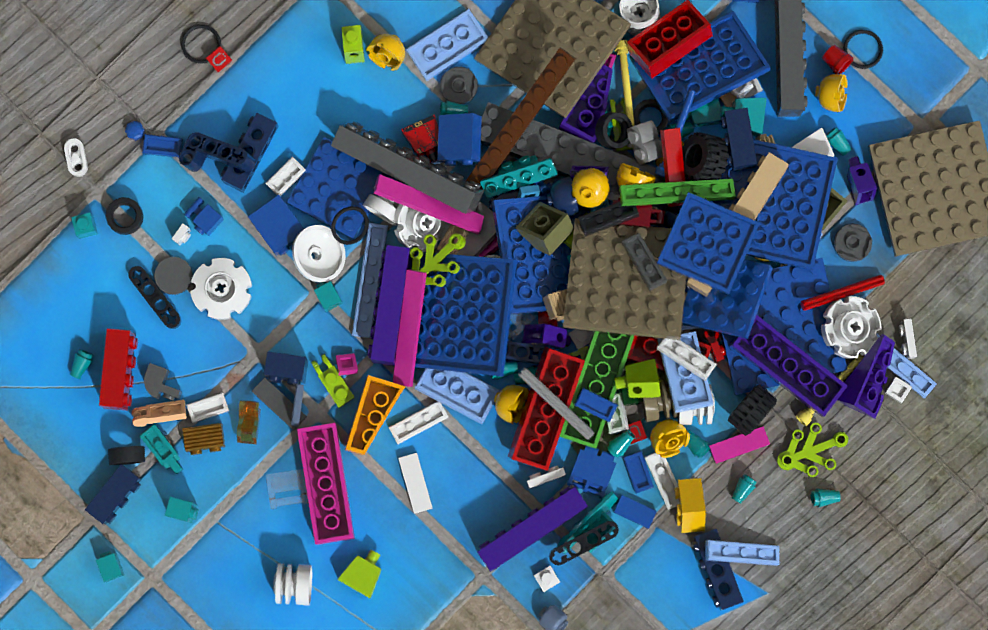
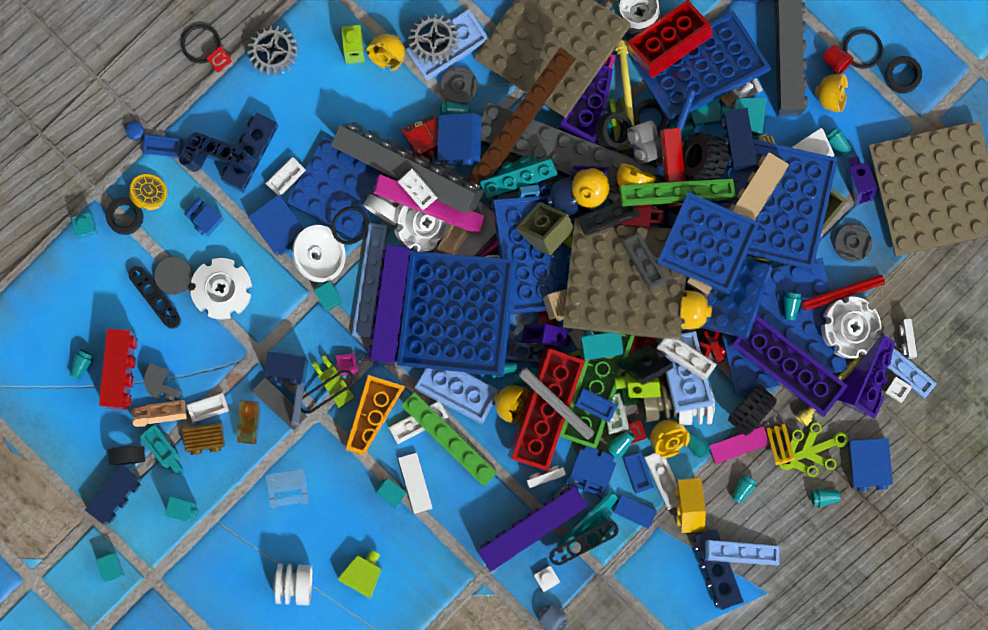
(75, 158): white plate -> none
(148, 191): none -> yellow tile
(182, 235): white plate -> none
(280, 52): none -> light grey gear
(325, 483): dark pink brick -> none
(332, 397): none -> black piece
(390, 492): none -> teal brick
(409, 327): dark pink tile -> none
(417, 189): none -> white plate
(432, 55): none -> light grey gear
(432, 262): lime plant -> none
(449, 439): none -> bright green plate
(601, 345): none -> teal brick
(646, 364): none -> black plate
(694, 310): none -> yellow cylinder
(776, 429): none -> yellow tile
(791, 304): none -> teal cone
(870, 464): none -> blue brick
(901, 88): none -> black tyre

